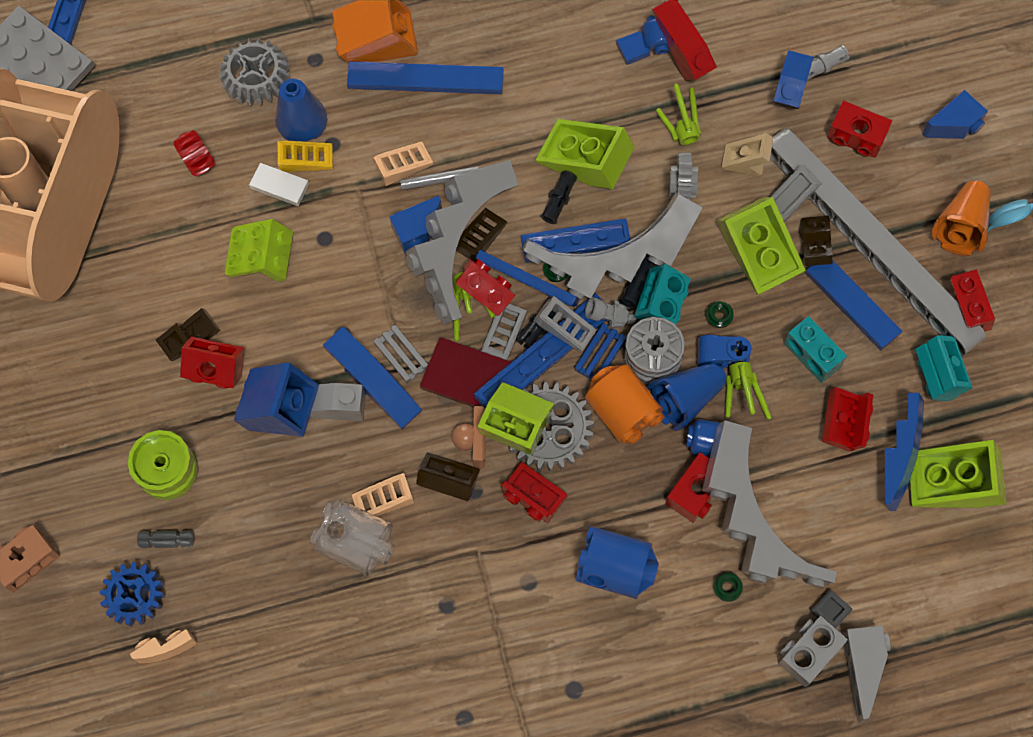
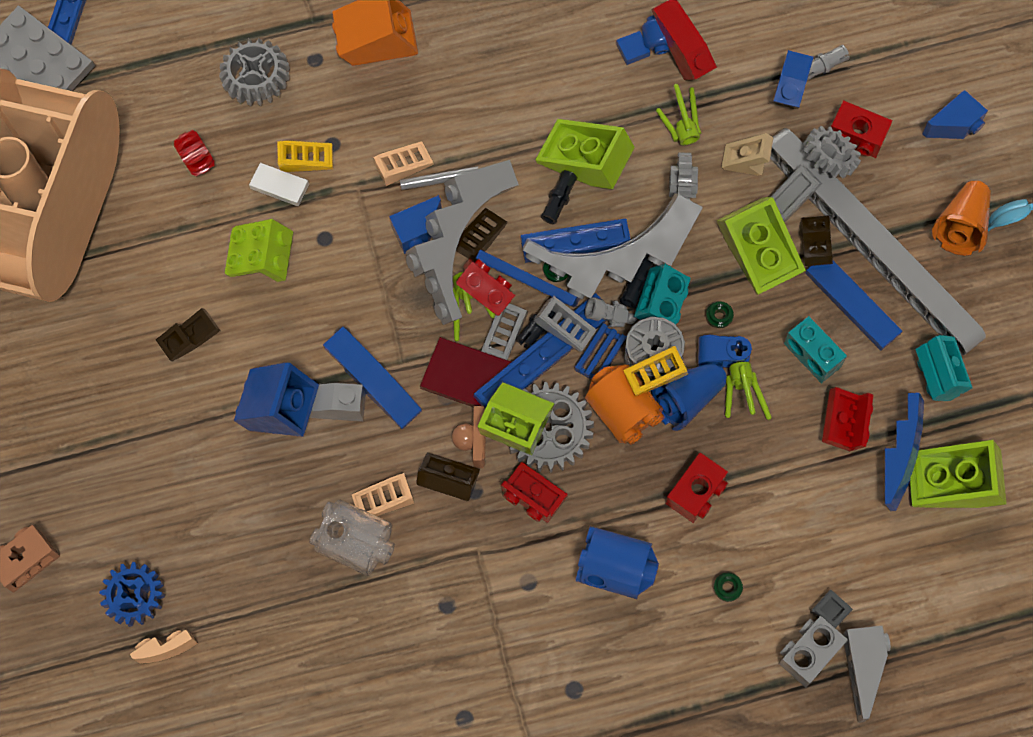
(162, 465): lime wheel -> none
(165, 539): dark grey axle -> none
(225, 357): red brick -> none
(299, 112): blue cone -> none
(387, 337): light grey tile -> none
(425, 77): blue tile -> none
(651, 362): none -> yellow slope
(701, 437): blue head -> none
(729, 478): light grey arch -> none
(832, 152): none -> light grey gear
(973, 300): red bracket -> none

